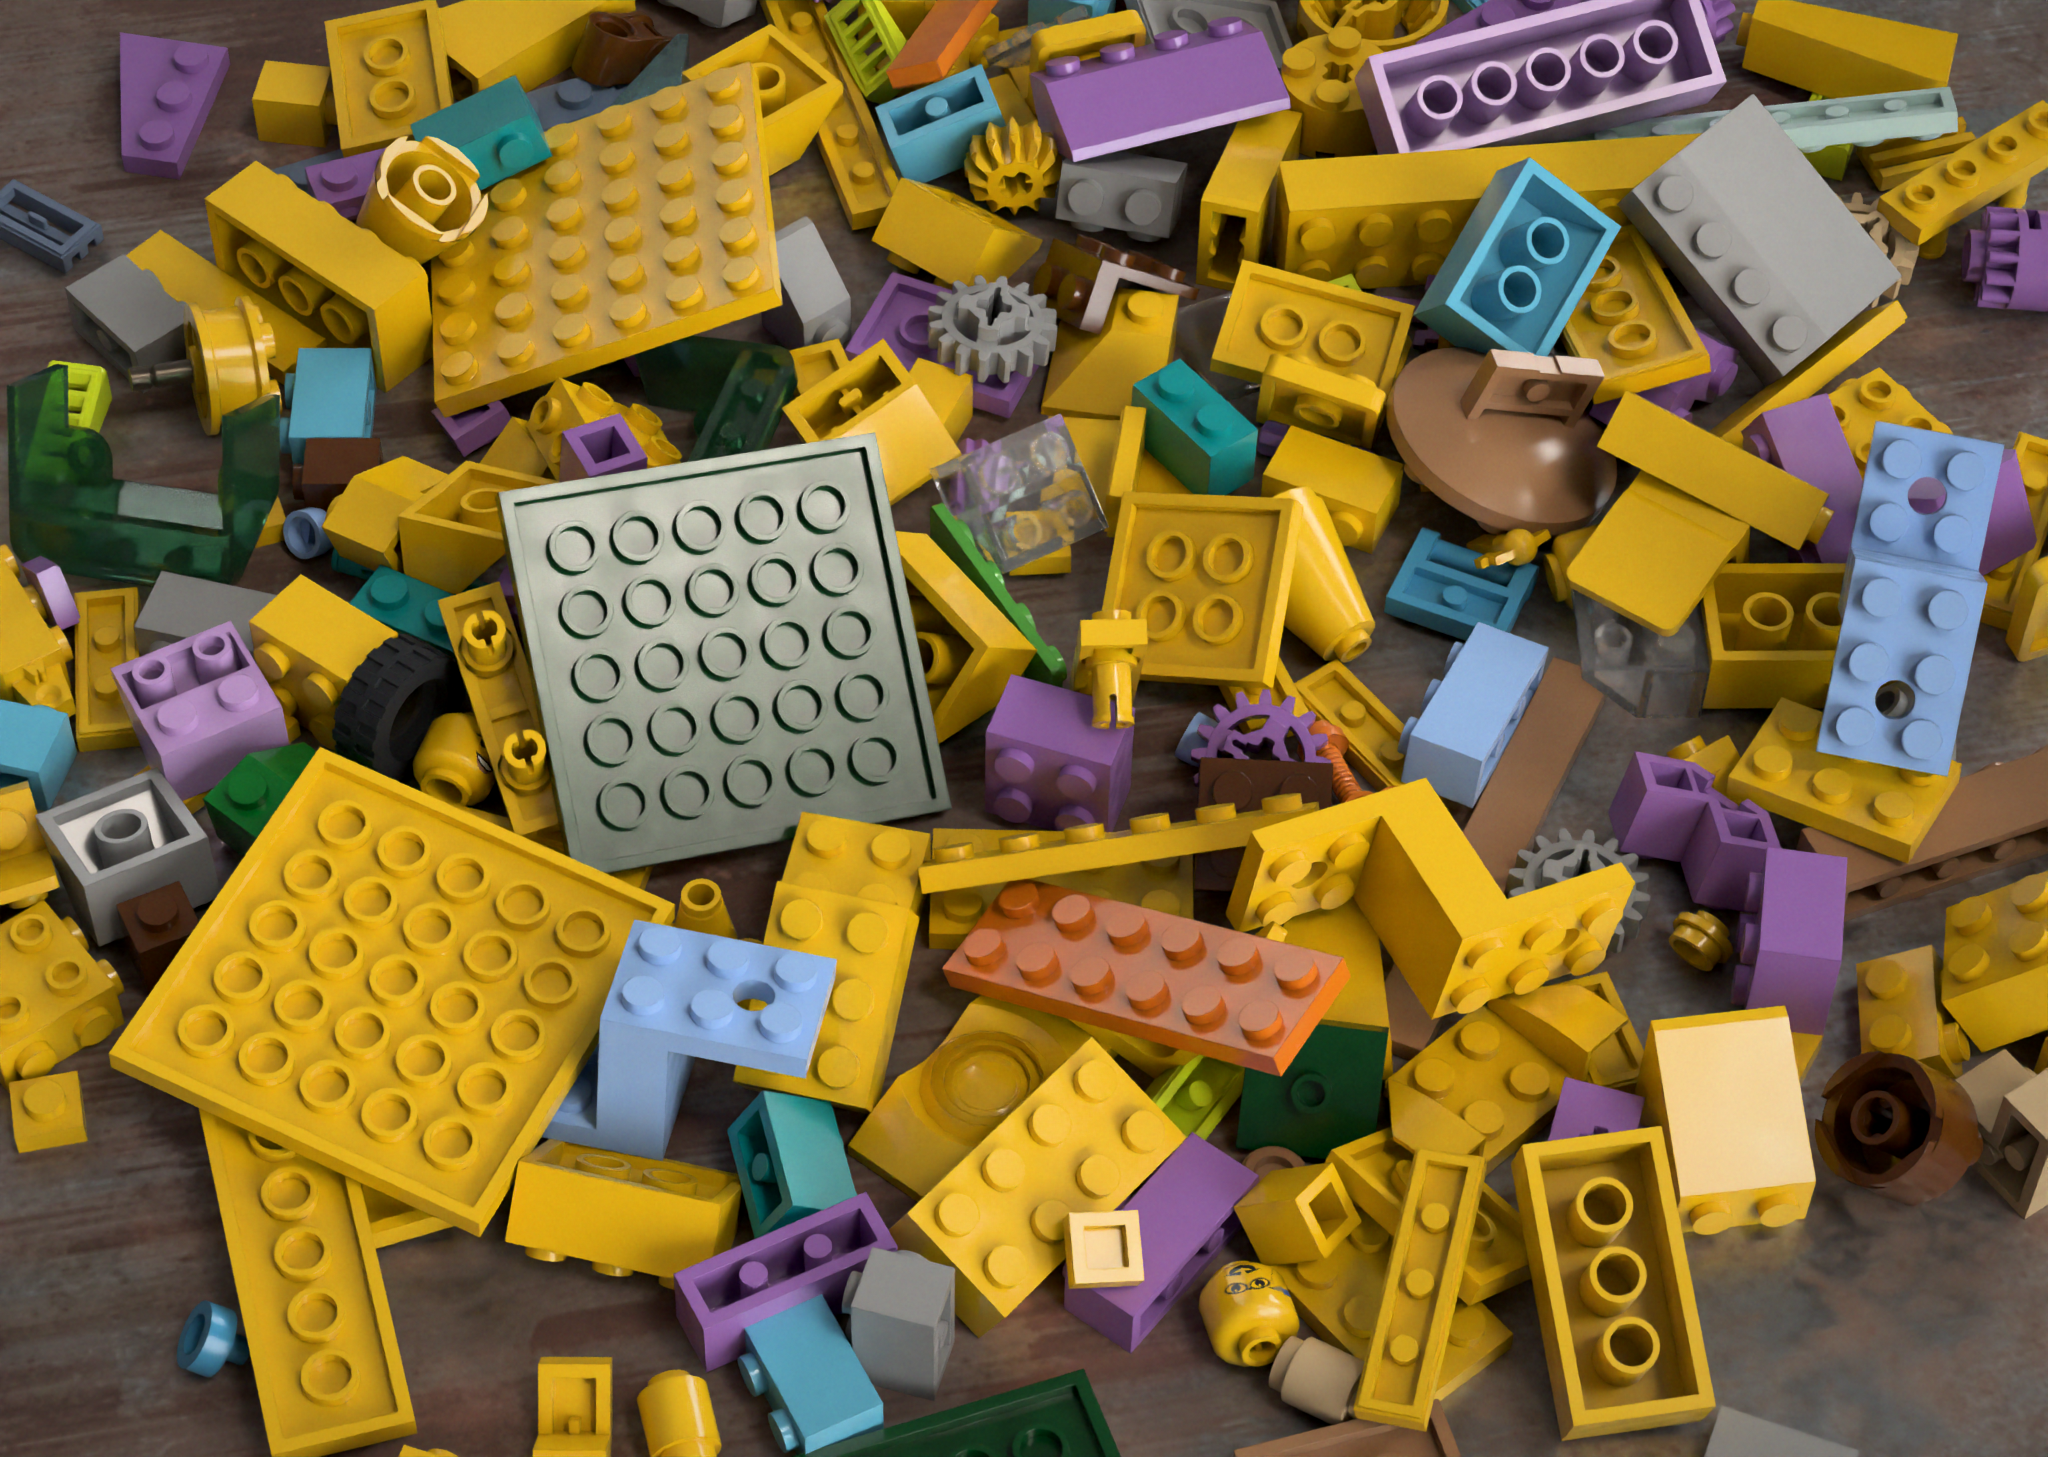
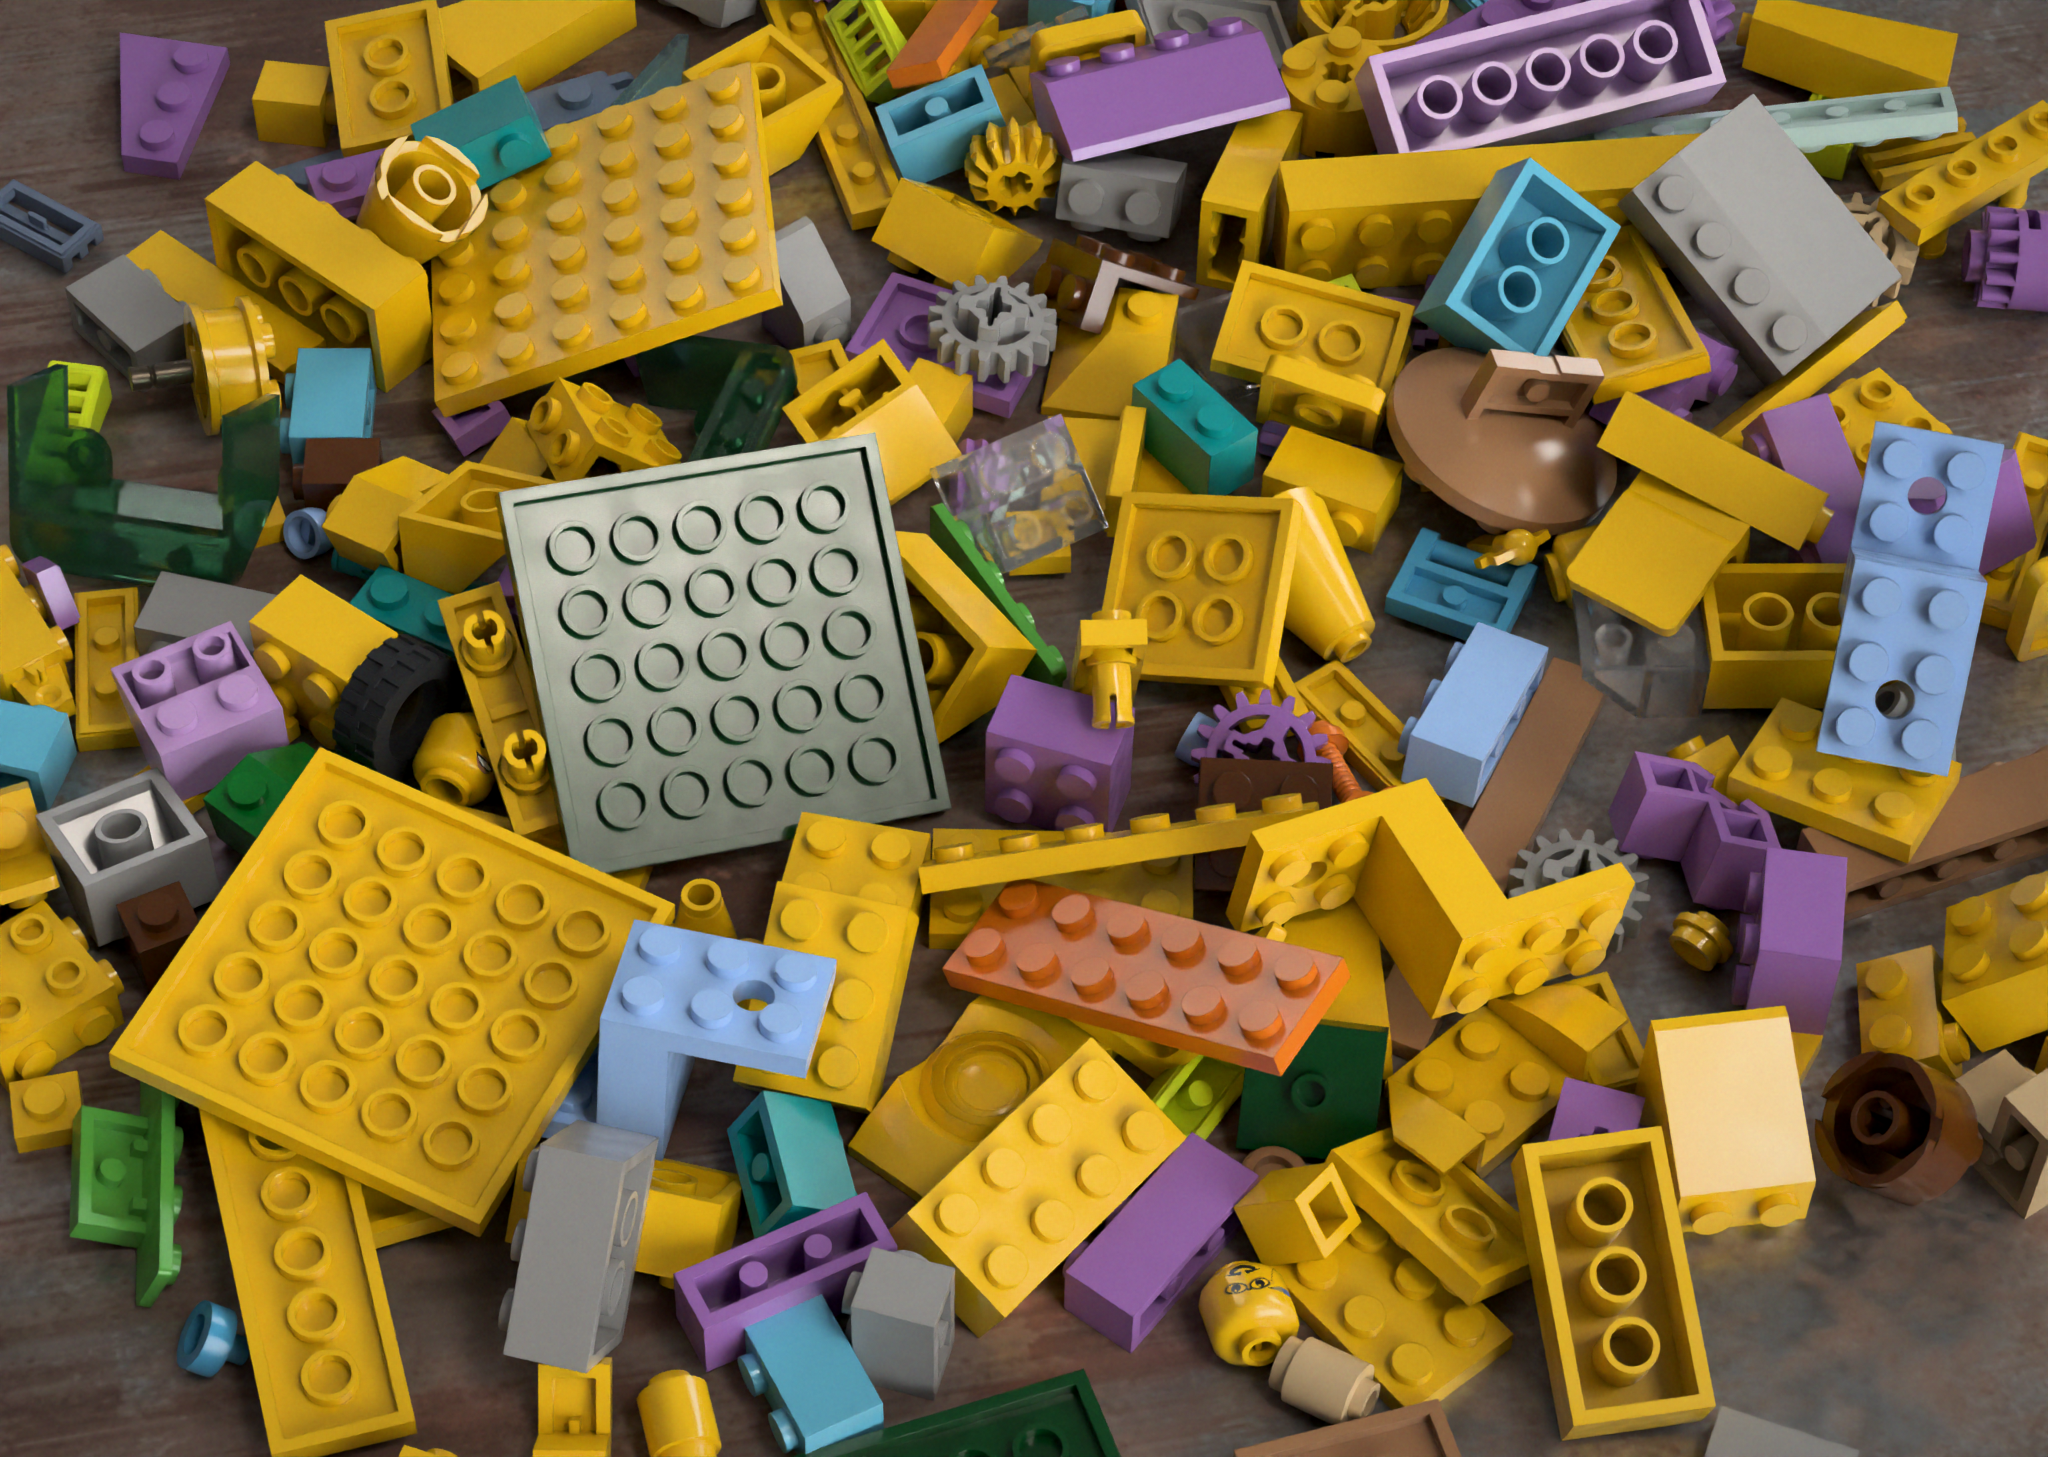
(127, 1186): none -> bright green bracket
(578, 1245): none -> light grey brick
(600, 450): medium lavender brick -> none
(617, 47): reddish brown piece -> none
(1103, 1249): yellow plate -> none
(1420, 1288): yellow tile -> none

